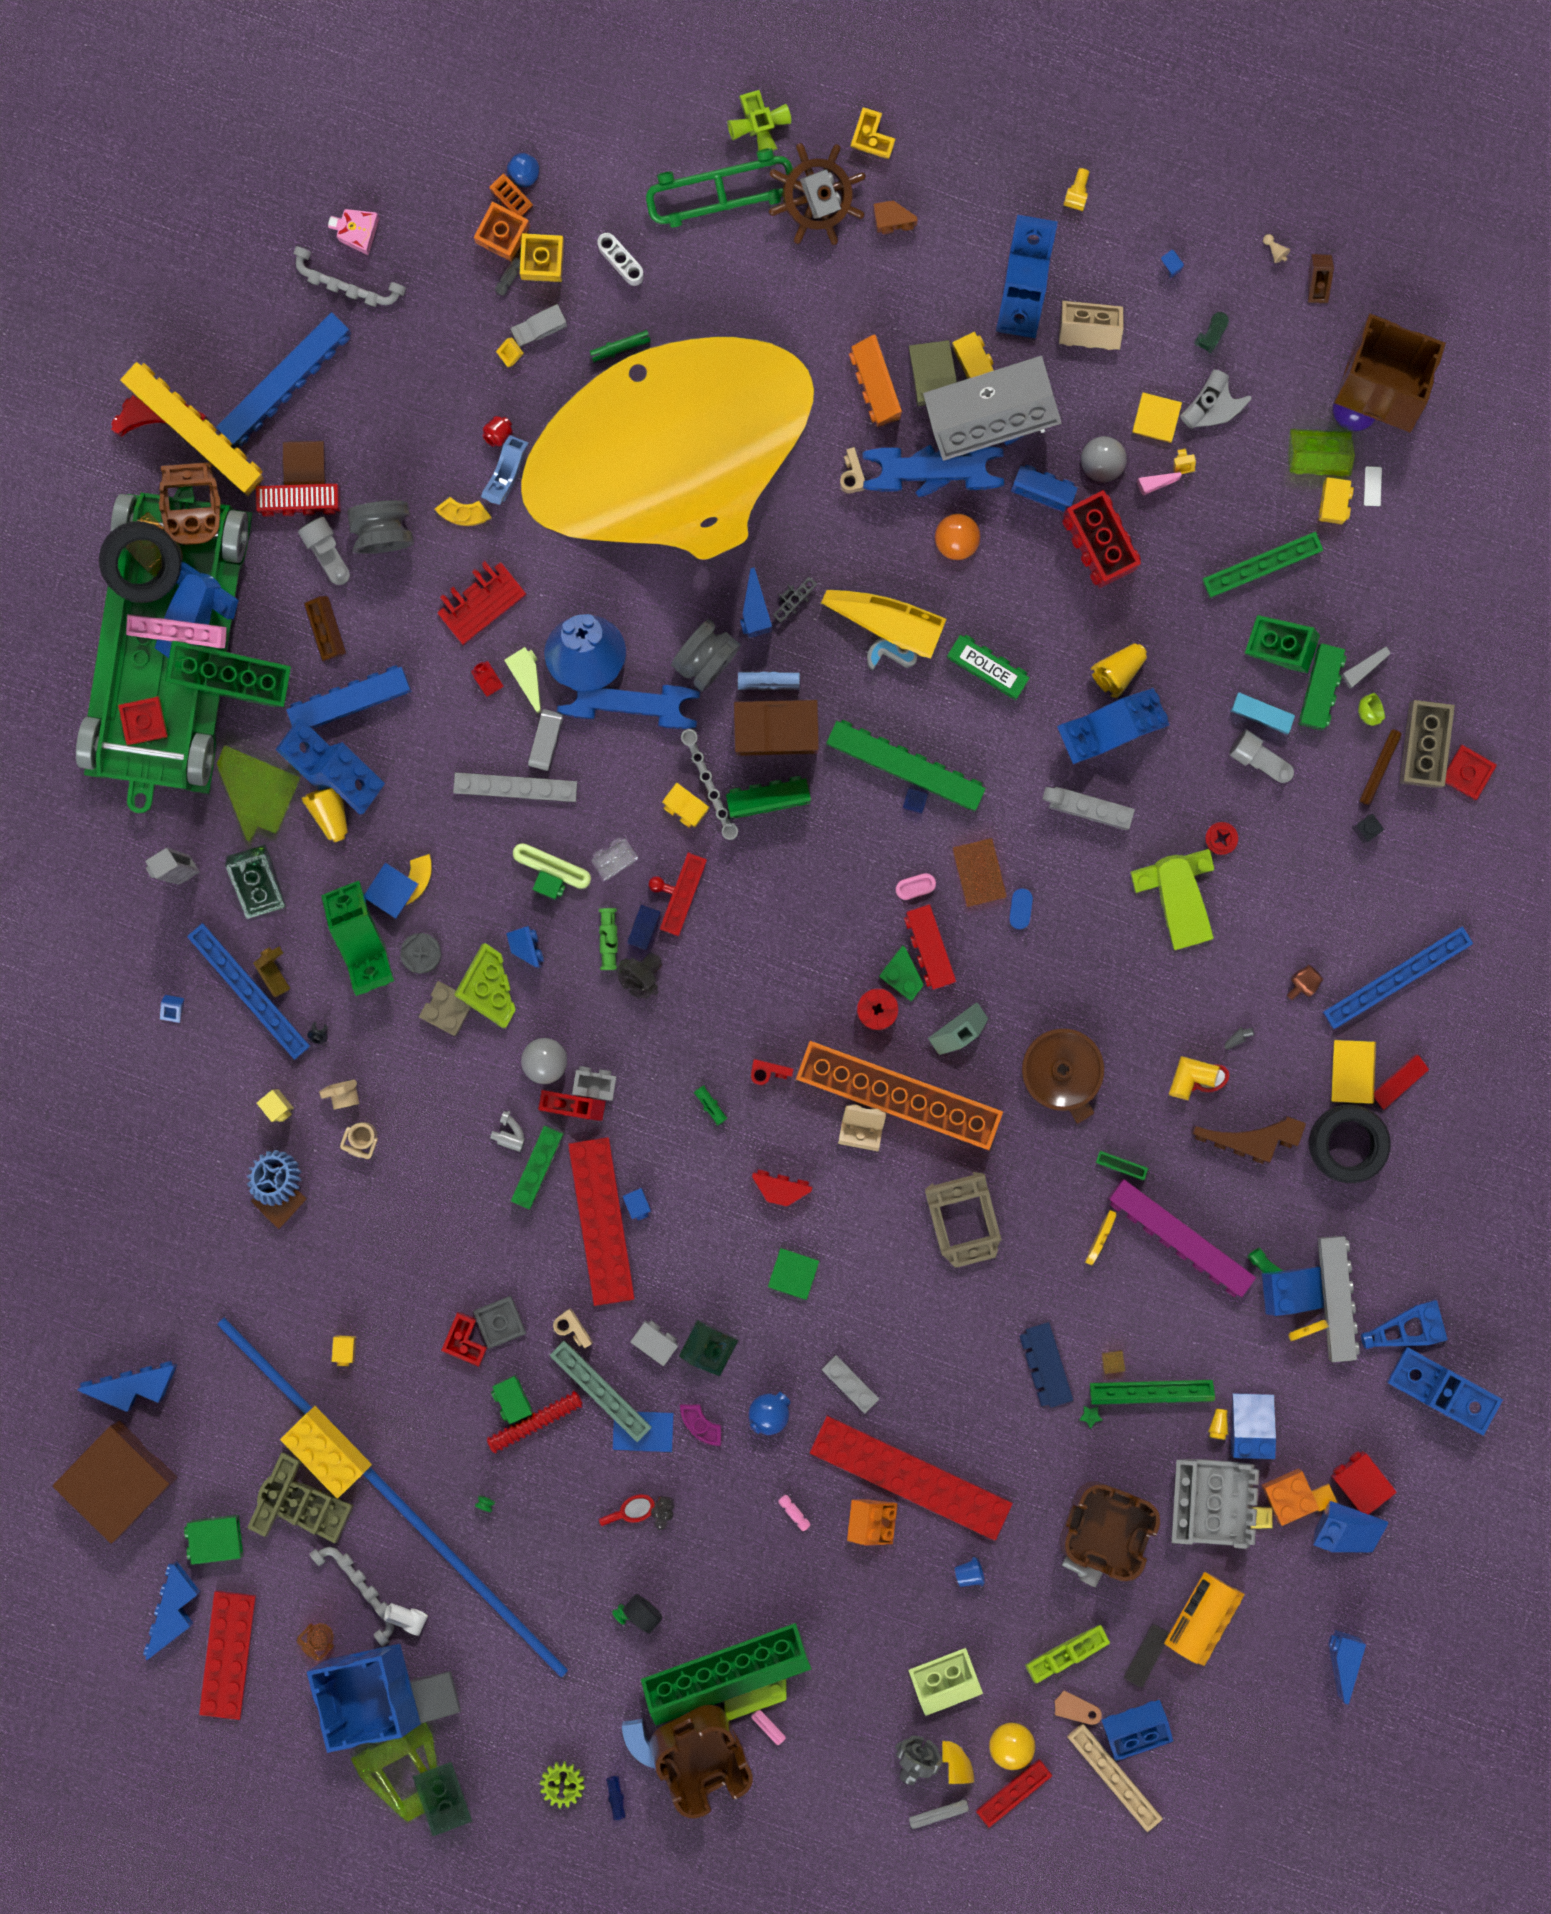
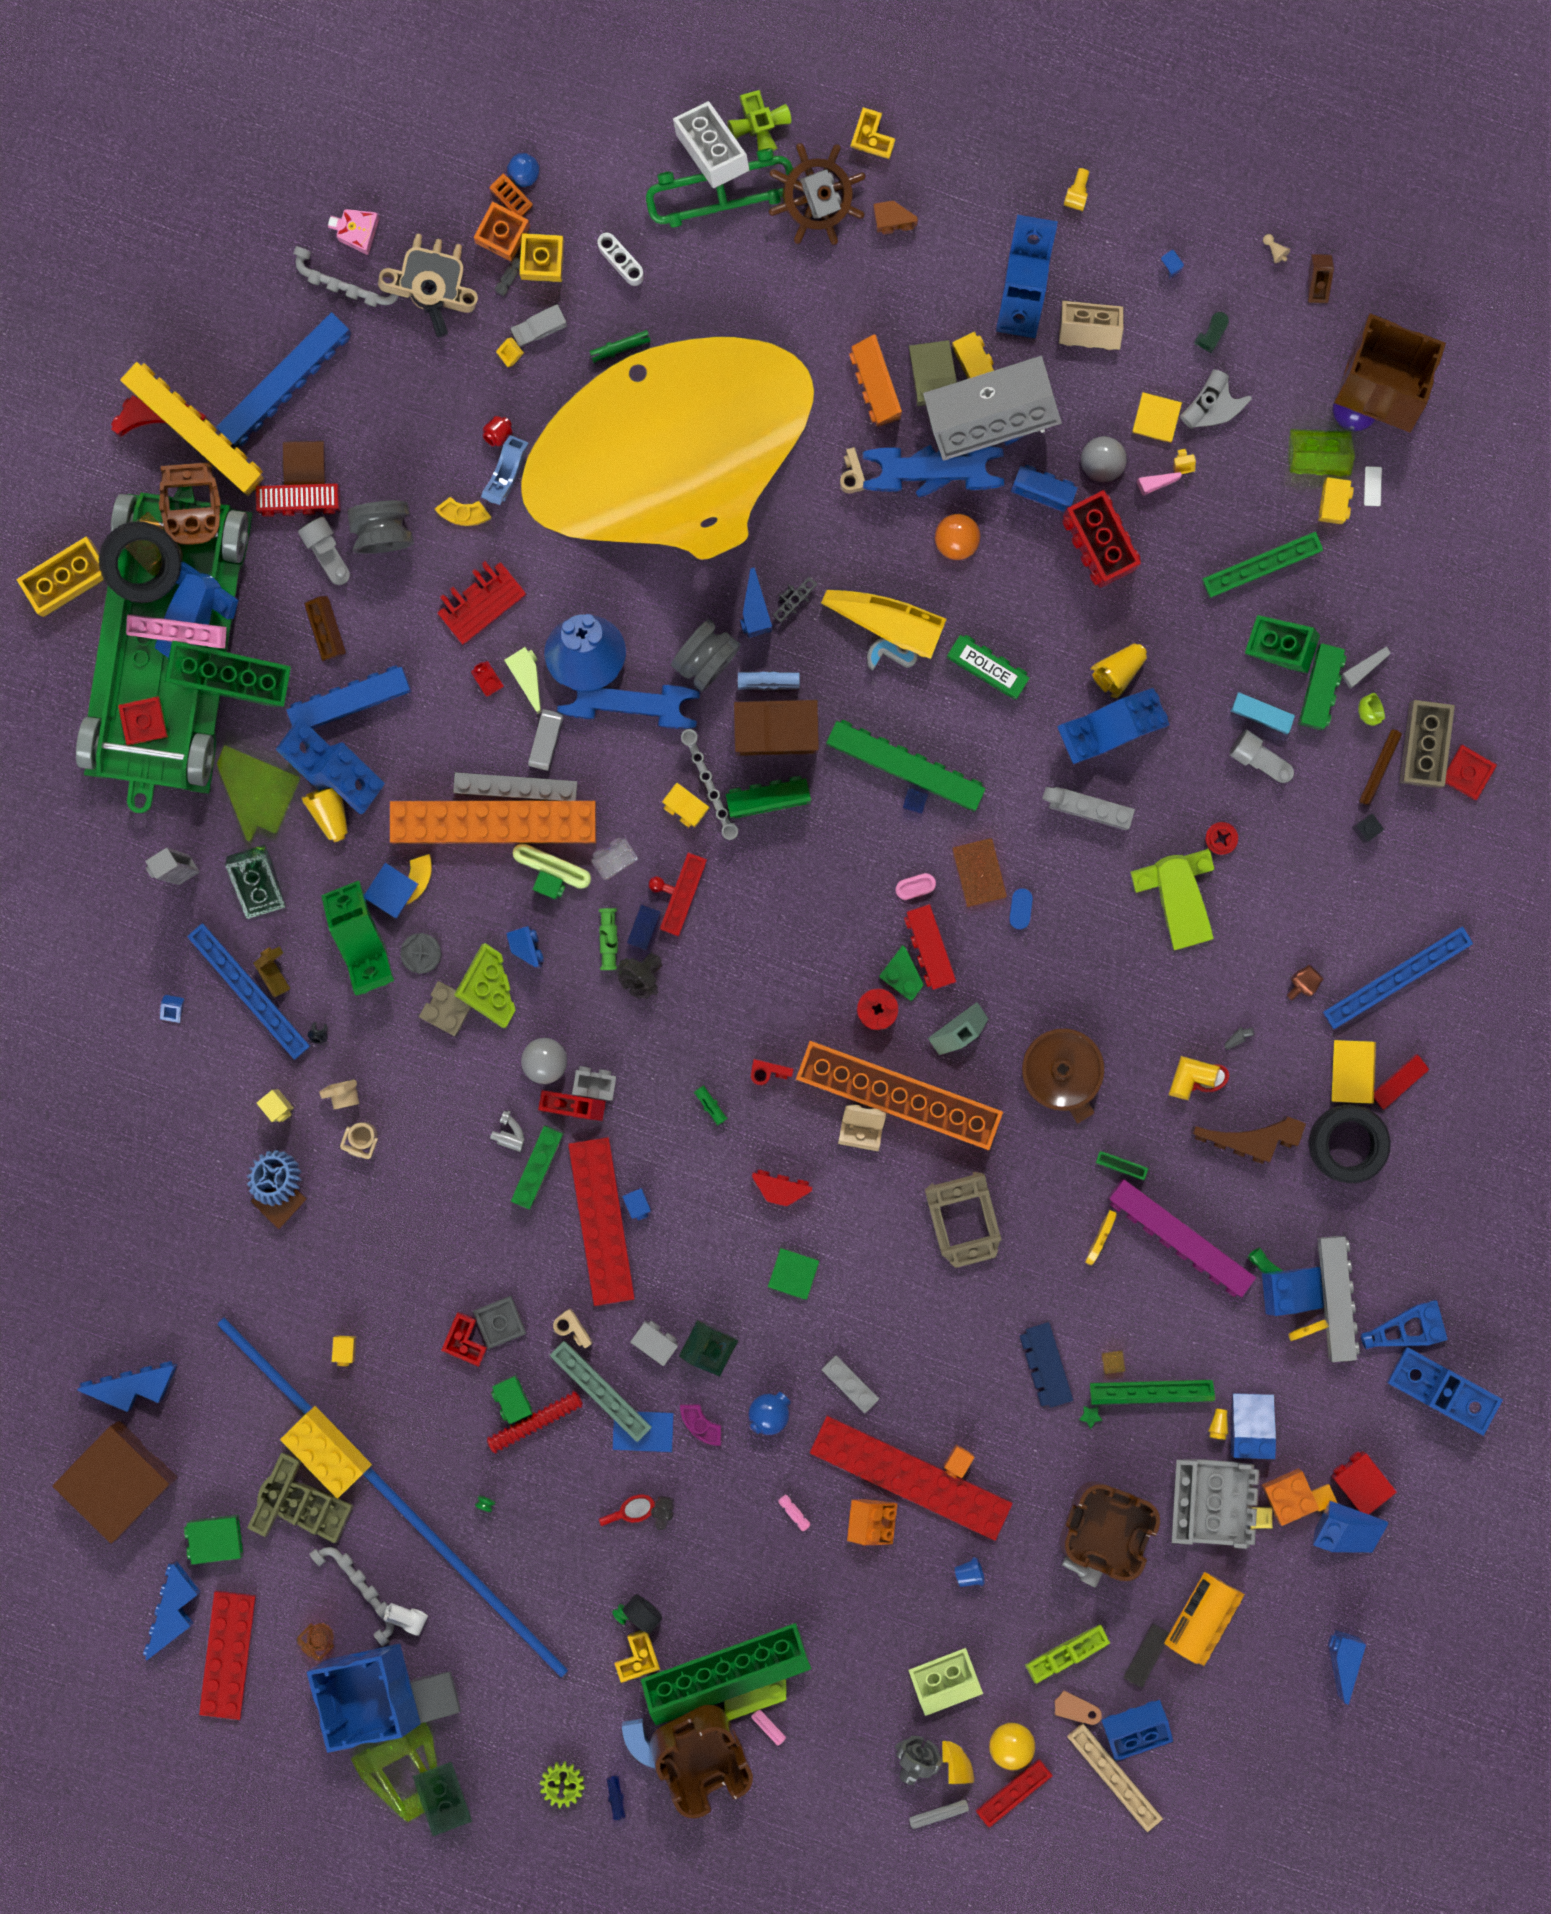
(62, 577): none -> yellow brick
(436, 273): none -> piece
(492, 822): none -> orange brick
(642, 1662): none -> yellow brick
(711, 144): none -> white brick
(958, 1462): none -> orange brick

